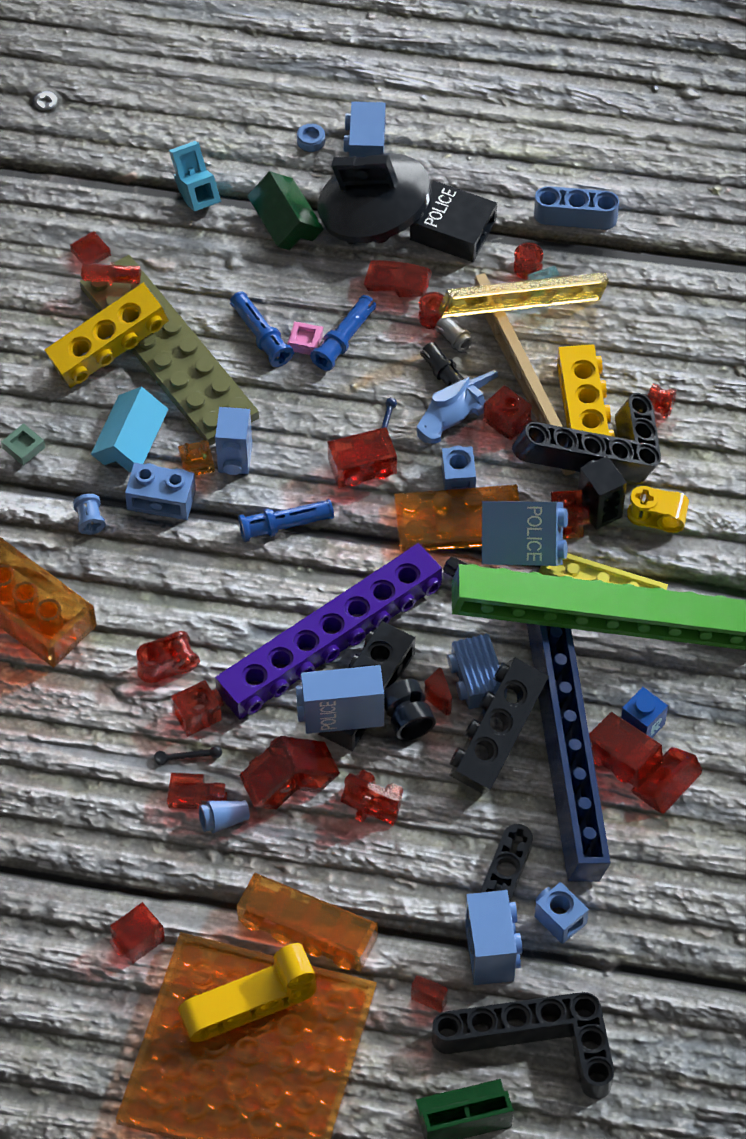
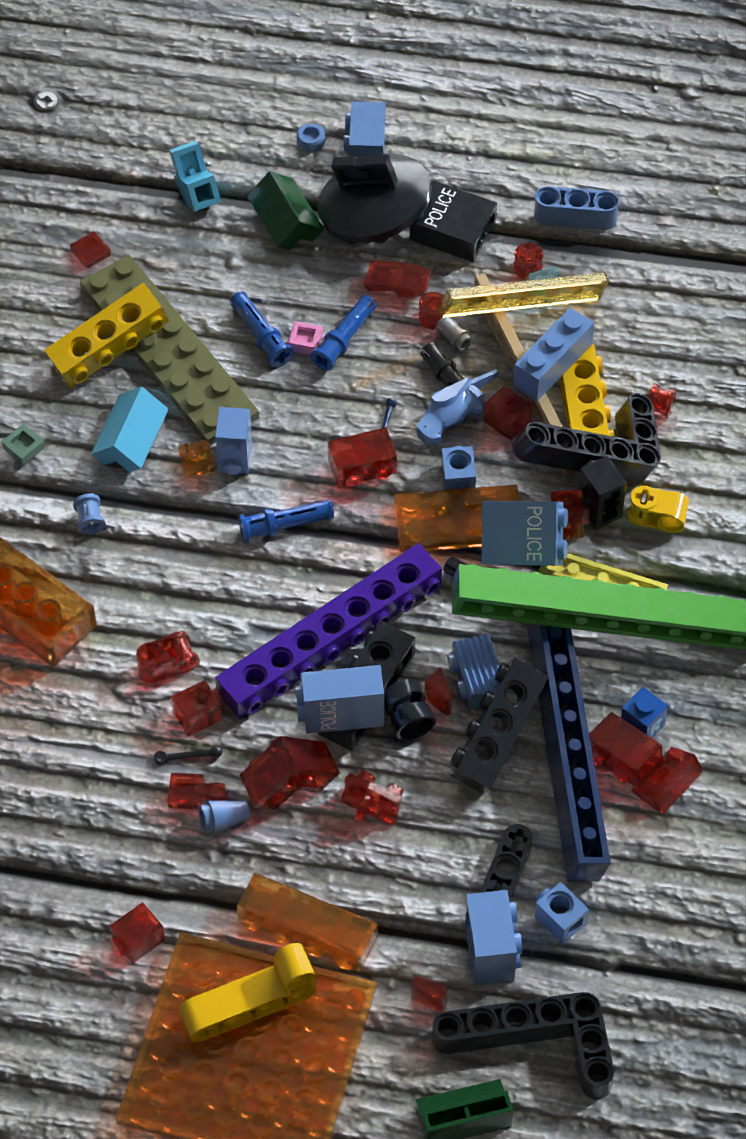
(111, 273): clear red axle -> none
(160, 491): medium blue brick -> none
(553, 354): none -> medium blue brick

